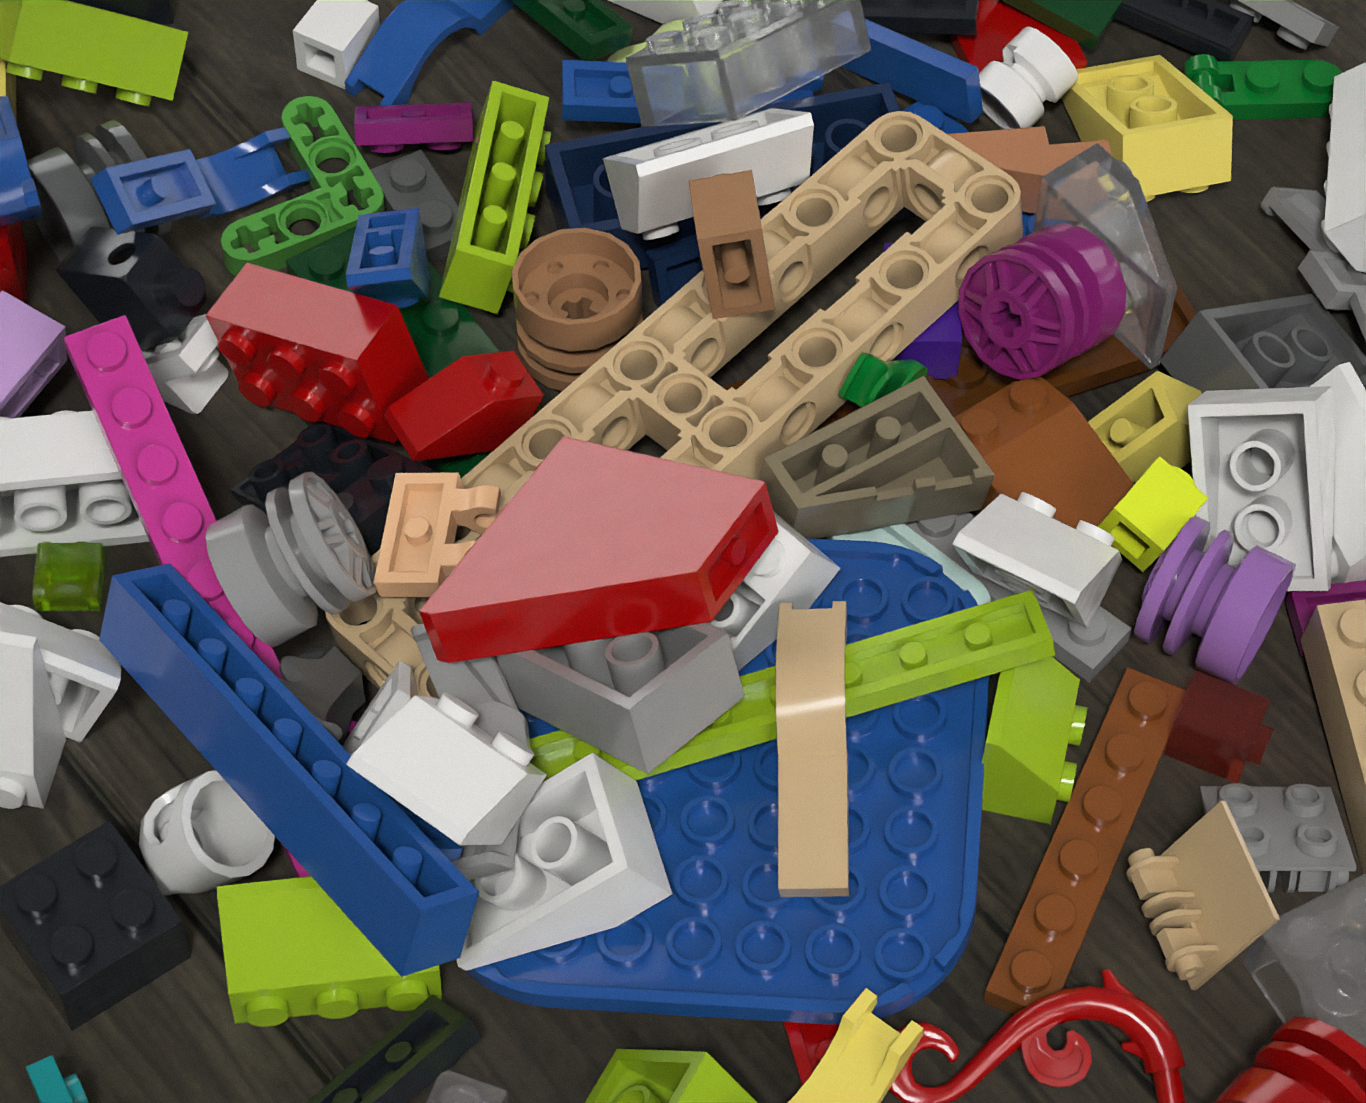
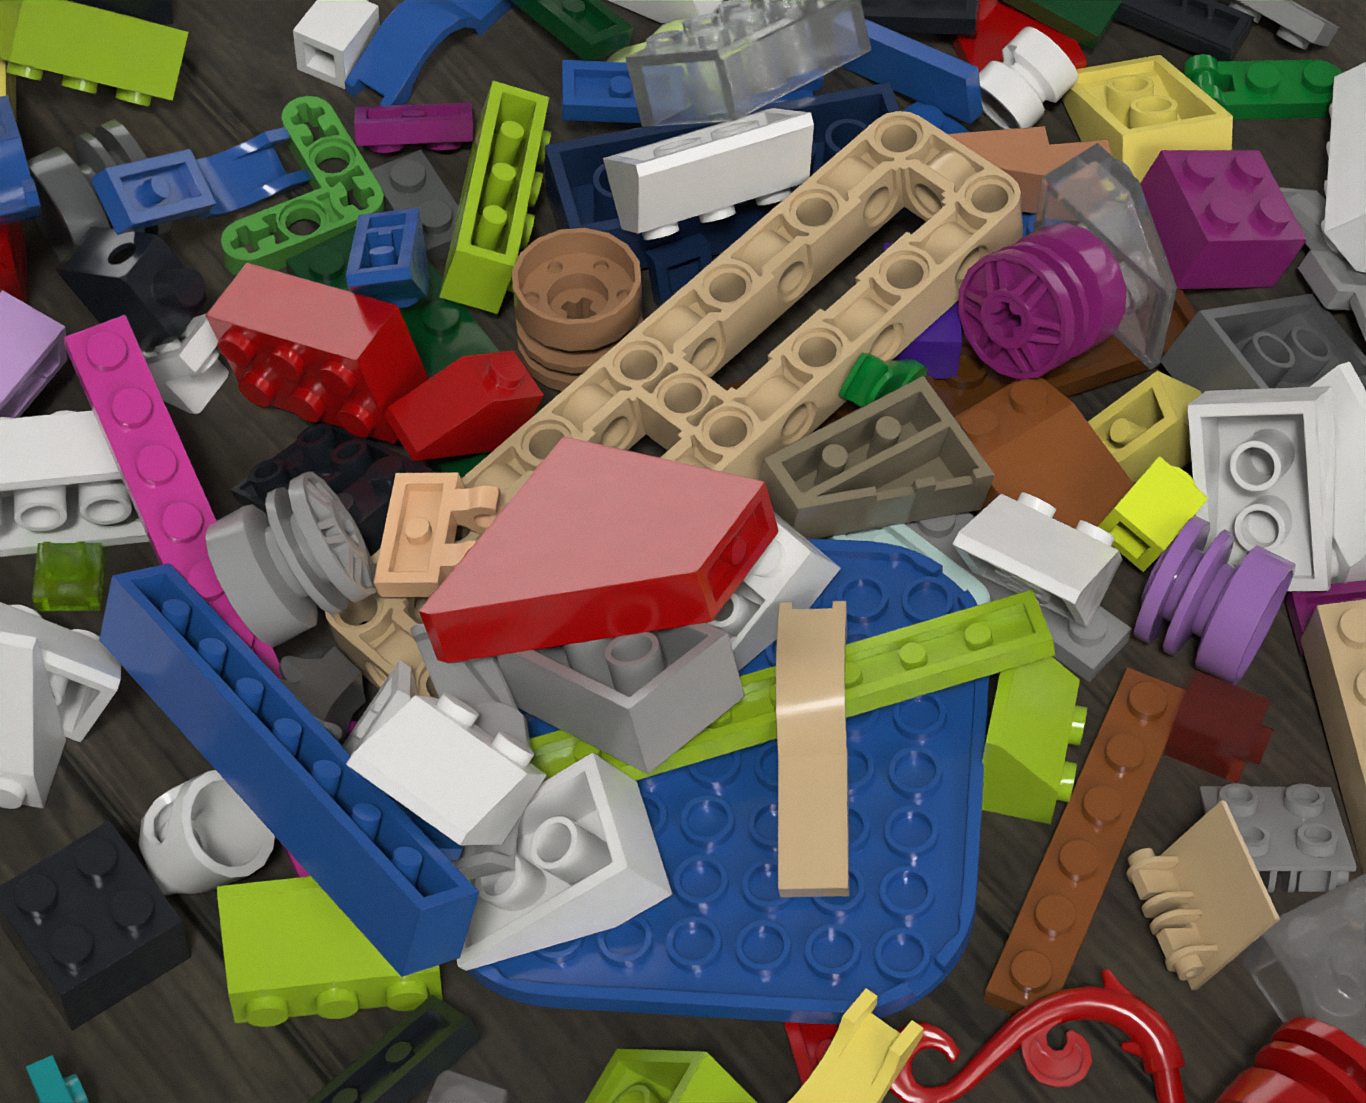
(731, 244): medium nougat brick -> none
(1221, 218): none -> magenta brick

